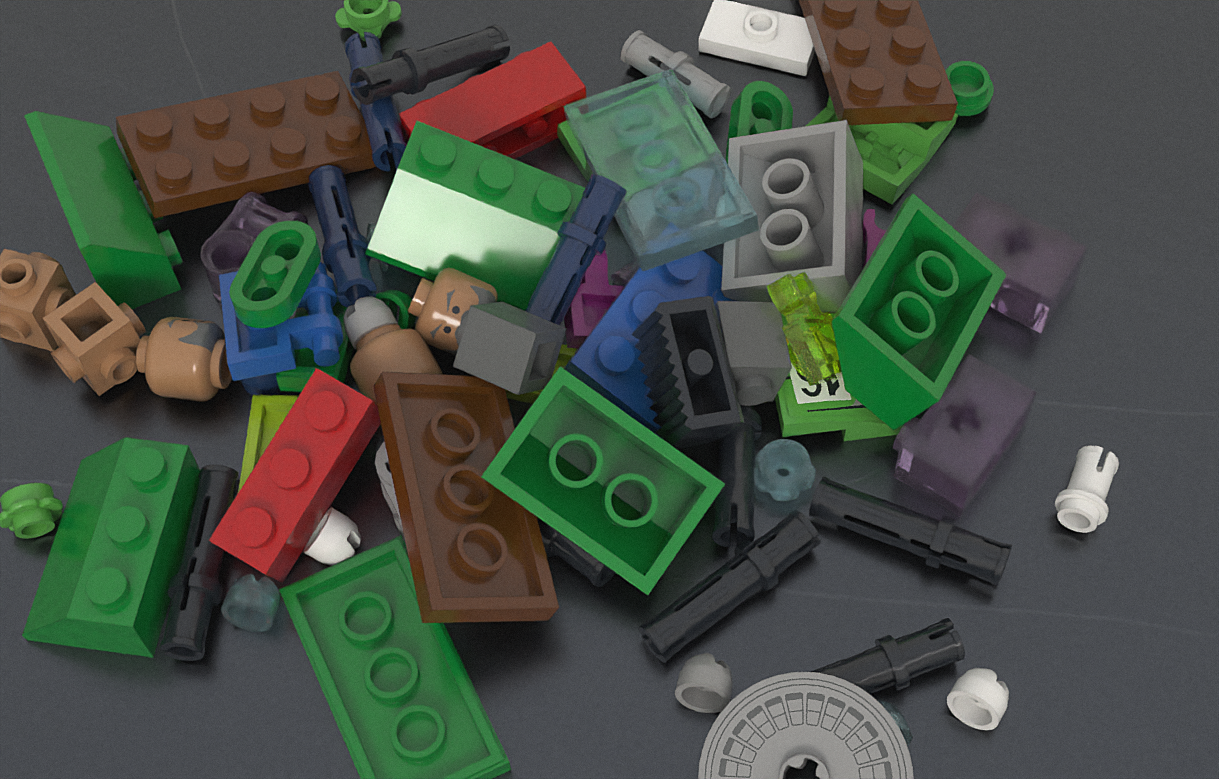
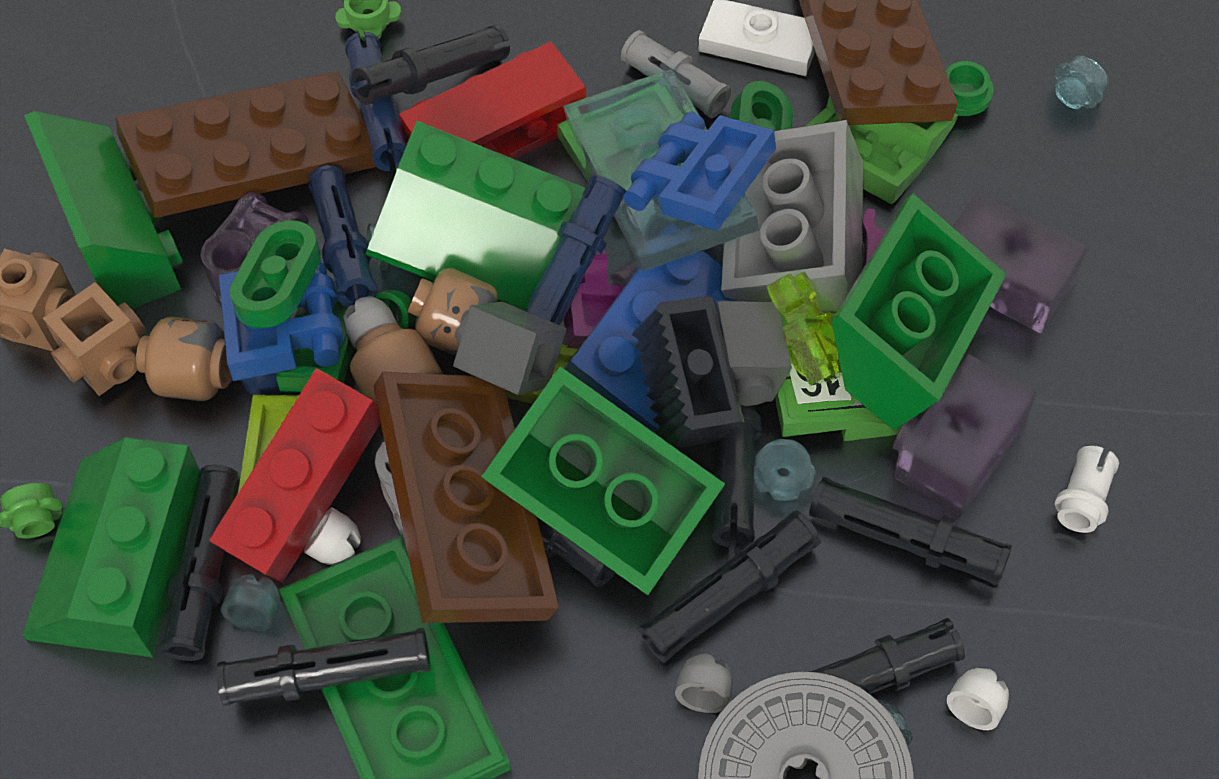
(322, 667): none -> black pin
(713, 173): none -> blue plate
(1080, 82): none -> clear light blue plate

